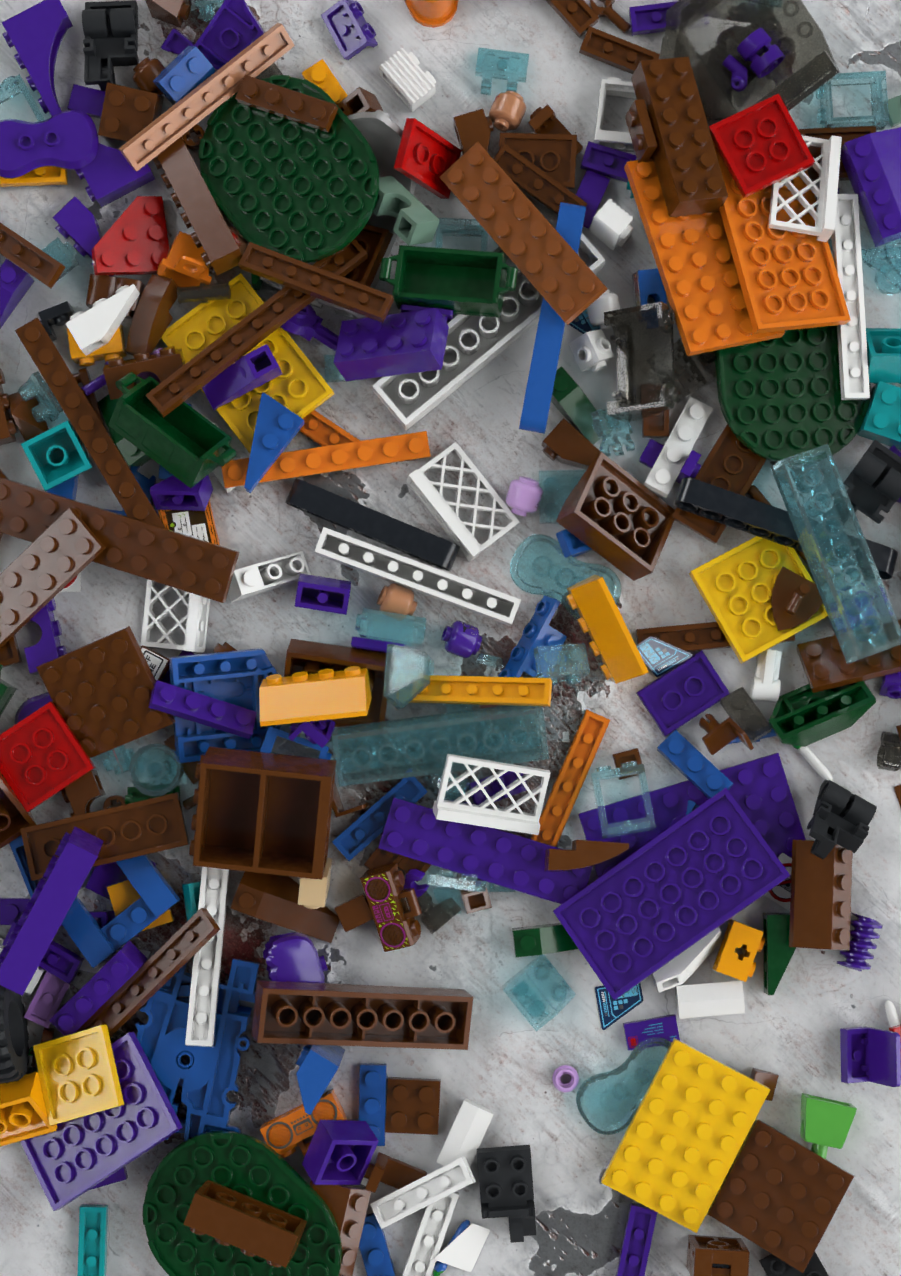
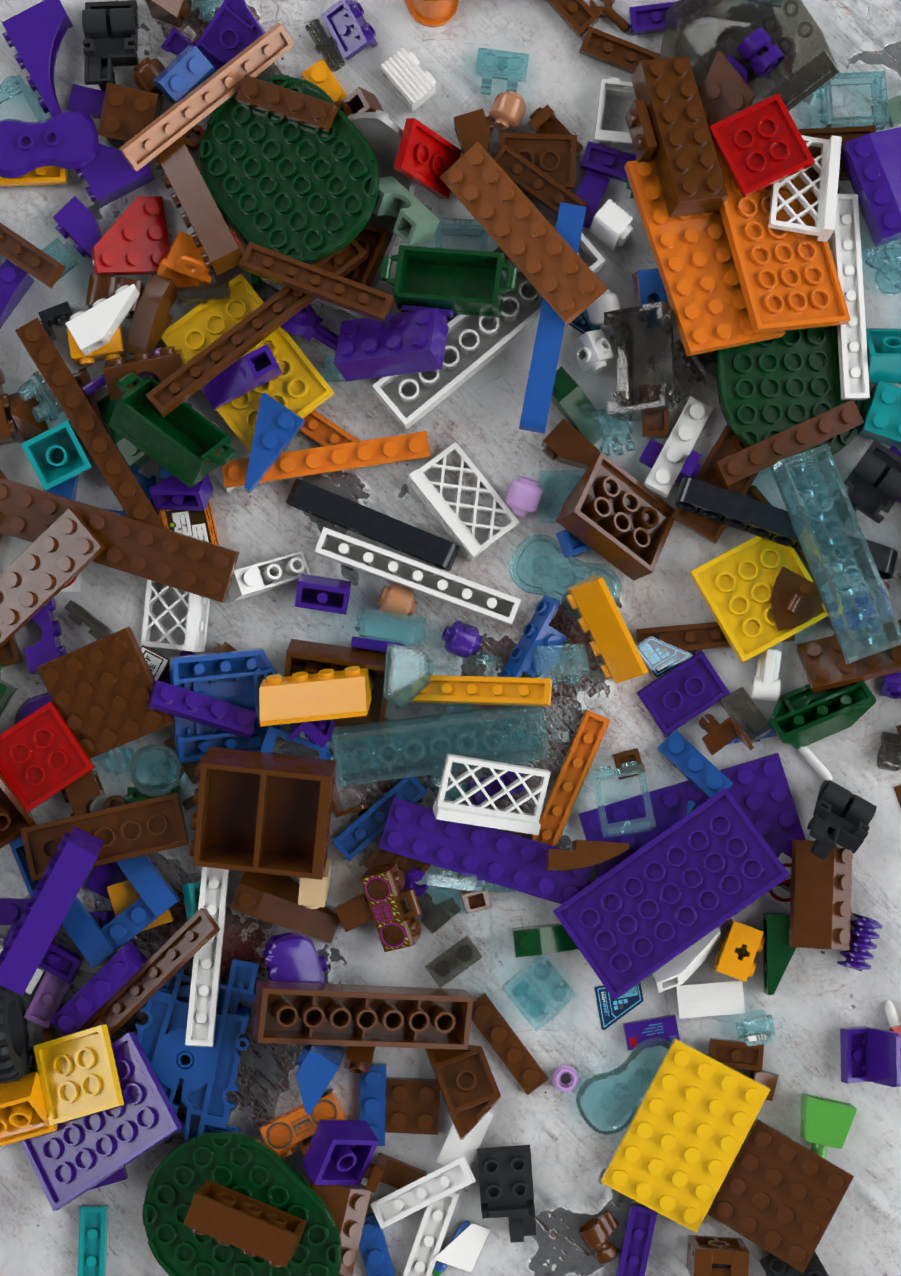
(81, 615): none -> clear smoke plate
(324, 45): none -> clear smoke pin
(359, 1059): none -> reddish brown brick
(453, 961): none -> clear smoke plate
(465, 1085): none -> reddish brown wing
(507, 1044): none -> reddish brown plate
(596, 1235): none -> reddish brown piece
(724, 91): none -> reddish brown wing
(736, 1054): none -> reddish brown plate
(755, 1028): none -> clear light blue head
(788, 443): none -> reddish brown plate

